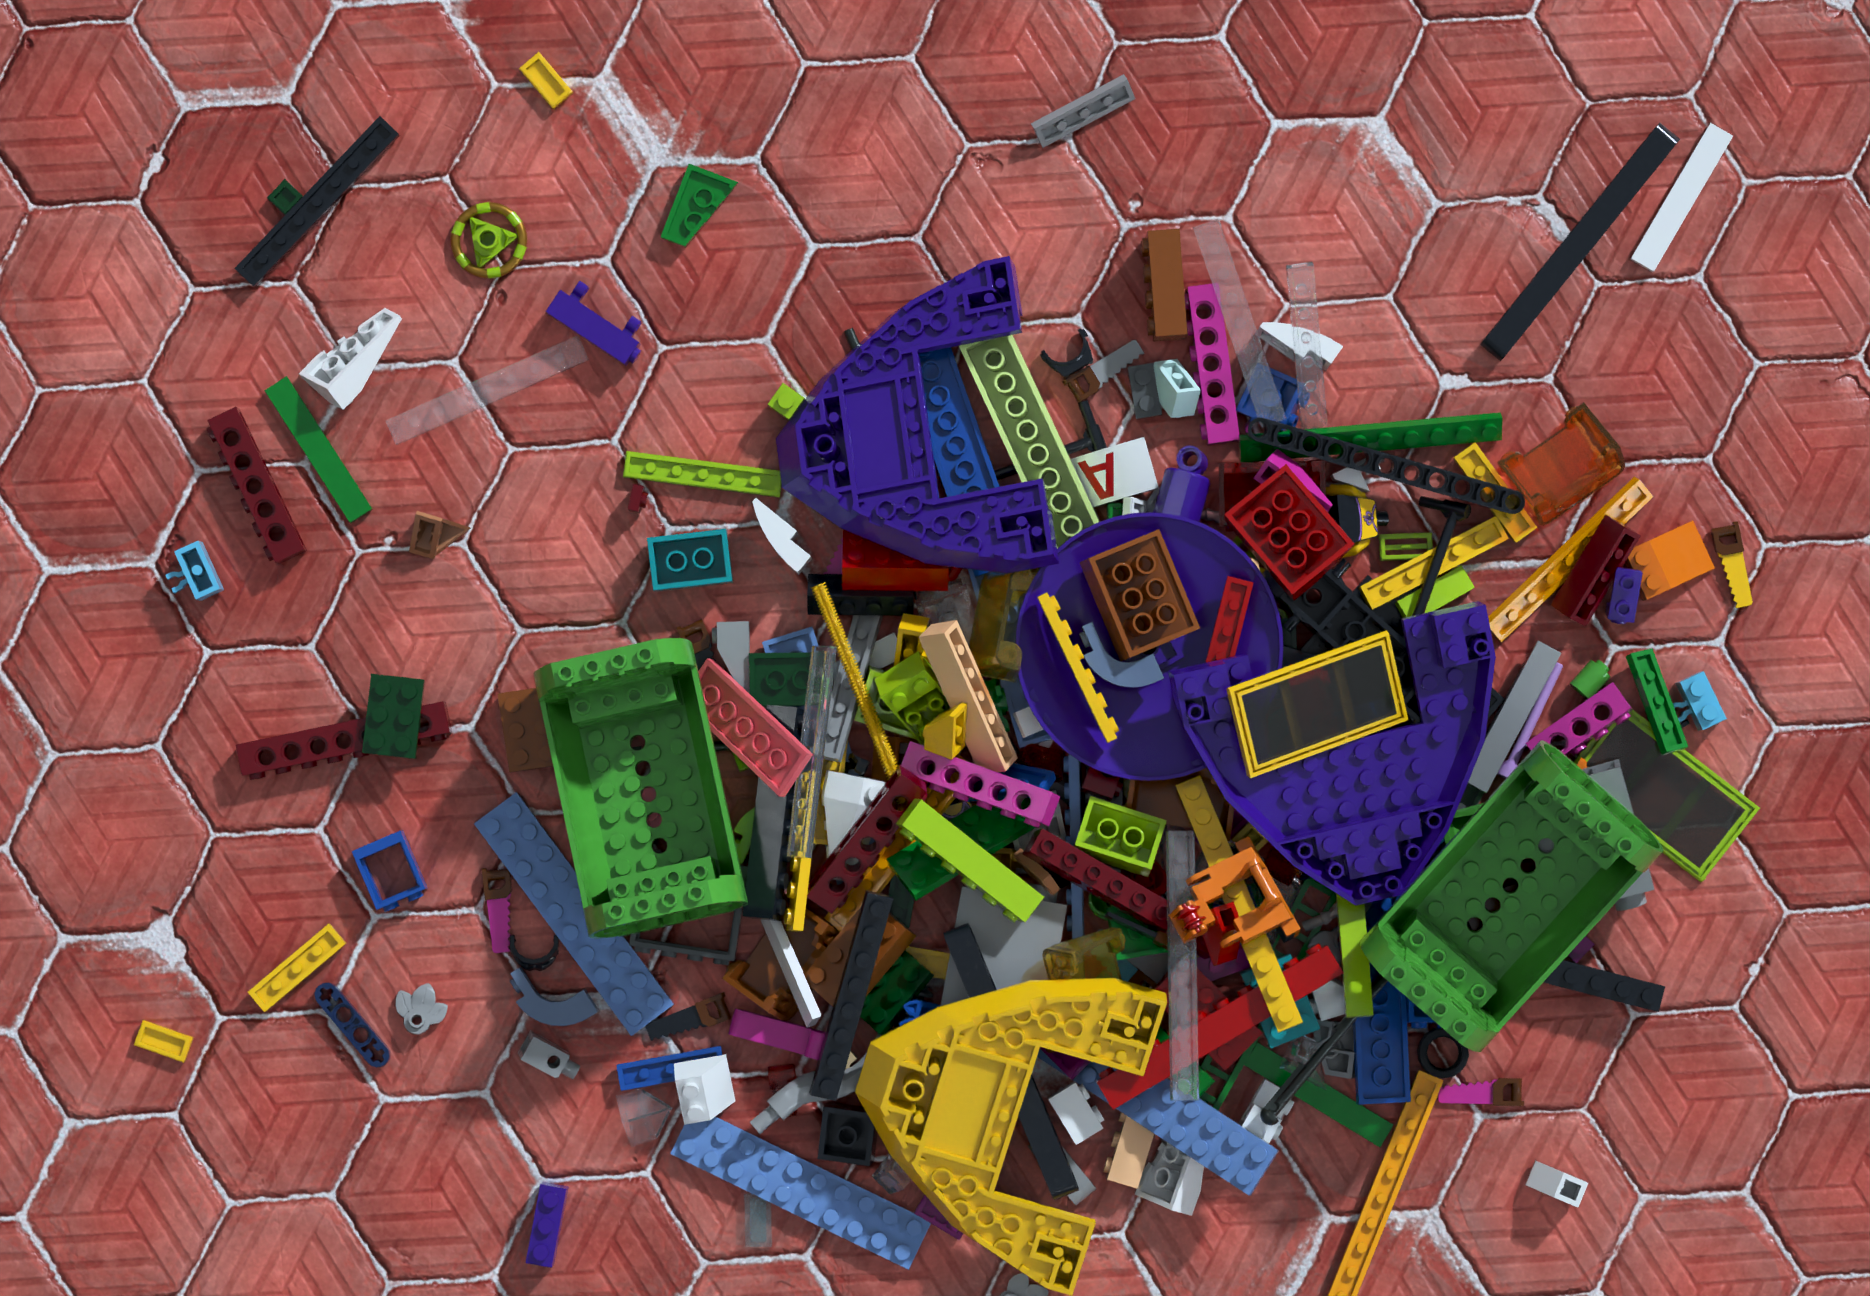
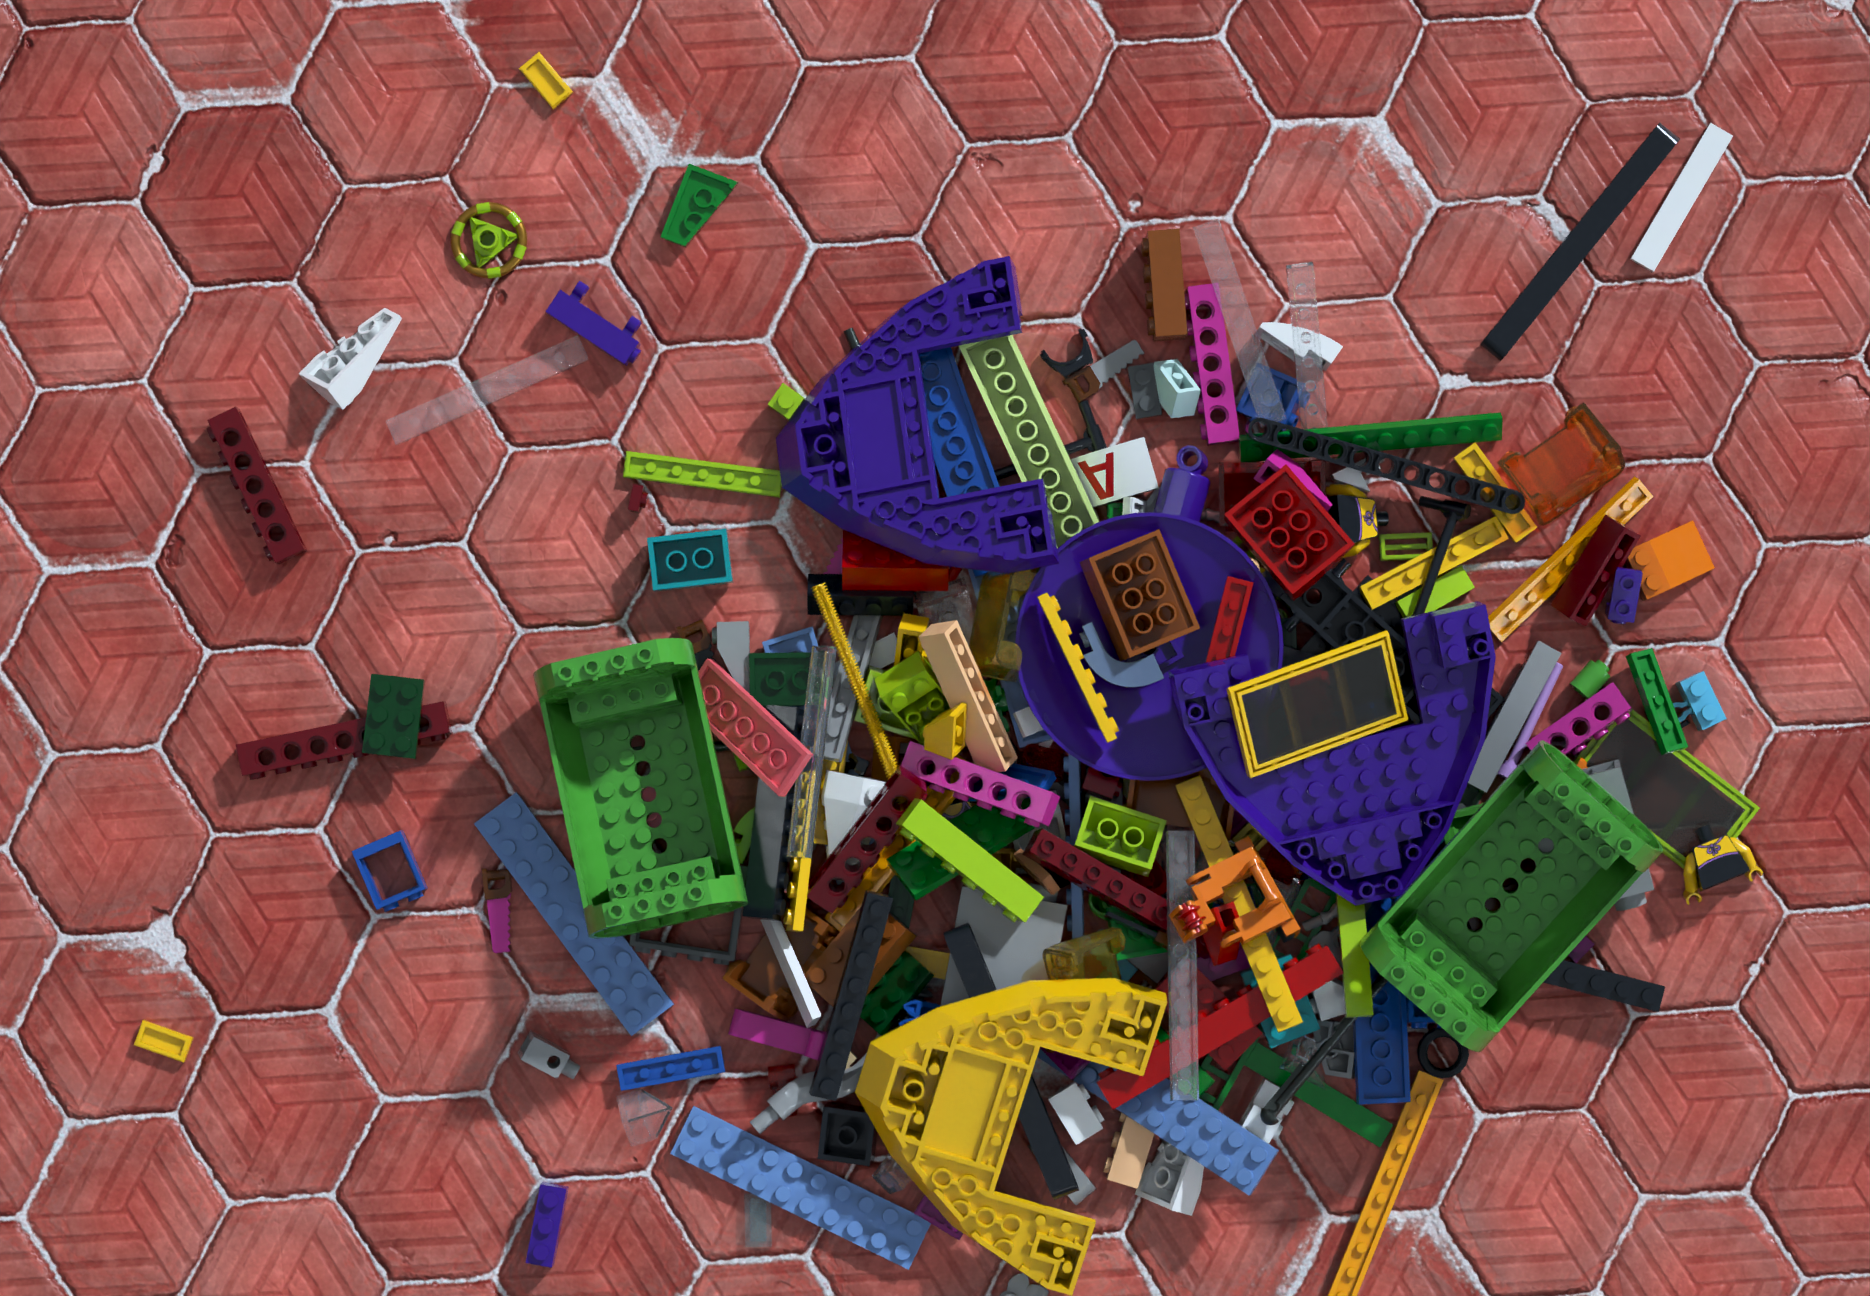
(198, 571): medium azure brick -> none
(284, 197): dark green tile -> none
(297, 967): yellow plate -> none
(317, 201): black plate -> none
(318, 449): green tile -> none
(355, 1022): dark blue beam -> none
(420, 1004): light grey plate -> none
(433, 534): nougat slope -> none
(524, 731): dark orange brick -> none
(536, 964): black helmet -> none
(551, 1012): sand blue arch -> none
(689, 1017): black piece -> none
(703, 1088): white slope -> none
(781, 537): white slope -> none
(1083, 111): light grey plate -> none
(1483, 1093): dark pink piece -> none
(1556, 1183): white slope -> none
(1716, 862): none -> torso
(1733, 563): yellow piece -> none

